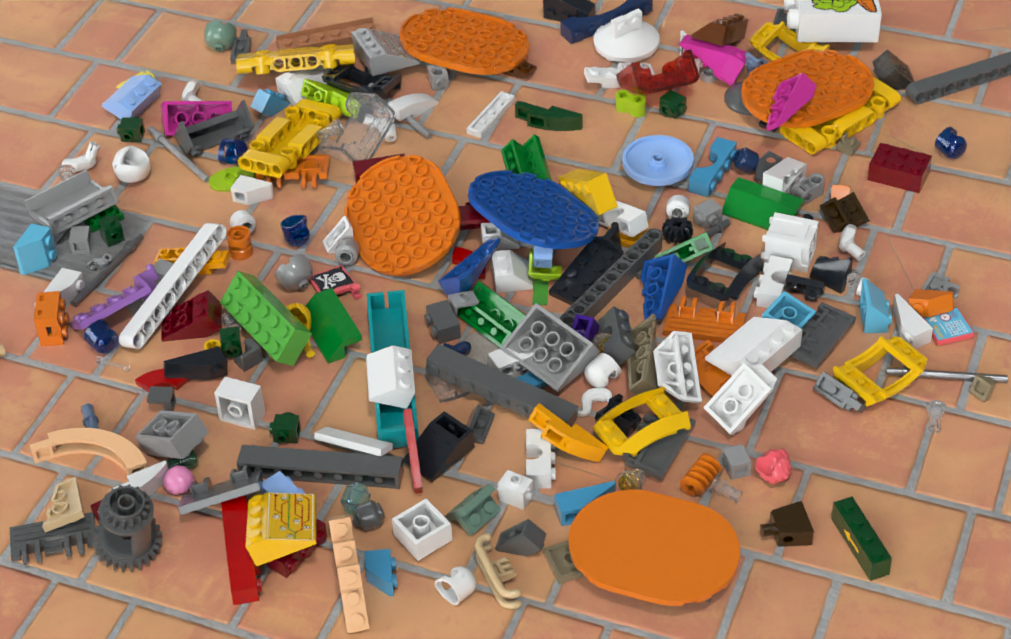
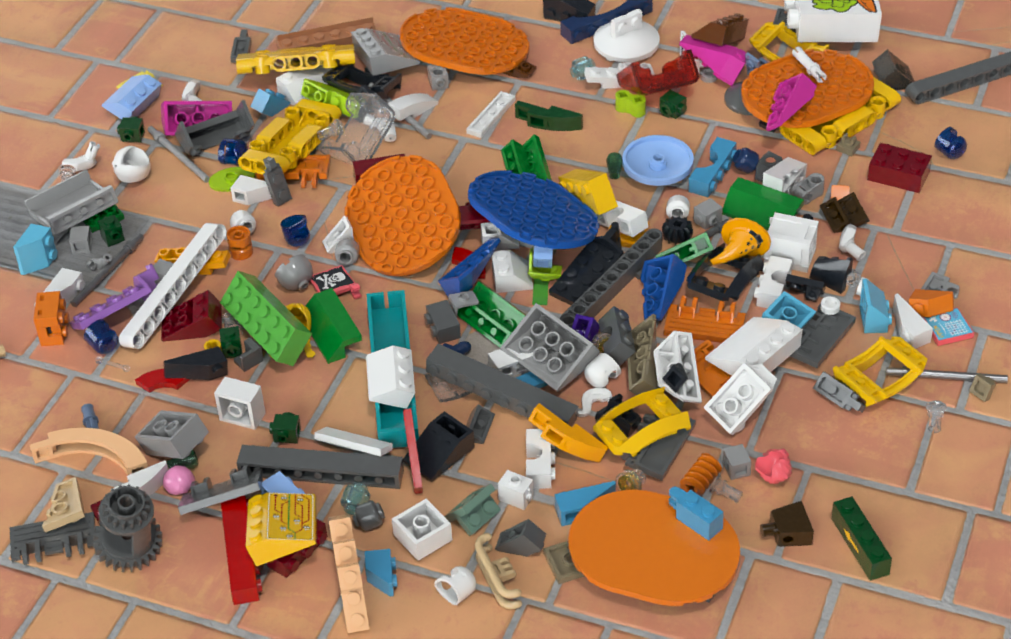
(163, 396): dark grey panel -> none
(219, 36): sand green cylinder -> none
(276, 182): none -> dark grey hinge
(578, 67): none -> clear light blue head
(614, 165): none -> clear green cone
(675, 377): none -> black slope
(696, 512): none -> dark azure hinge
(742, 239): none -> light orange piece
(813, 68): none -> white pin
(830, 305): none -> white tile

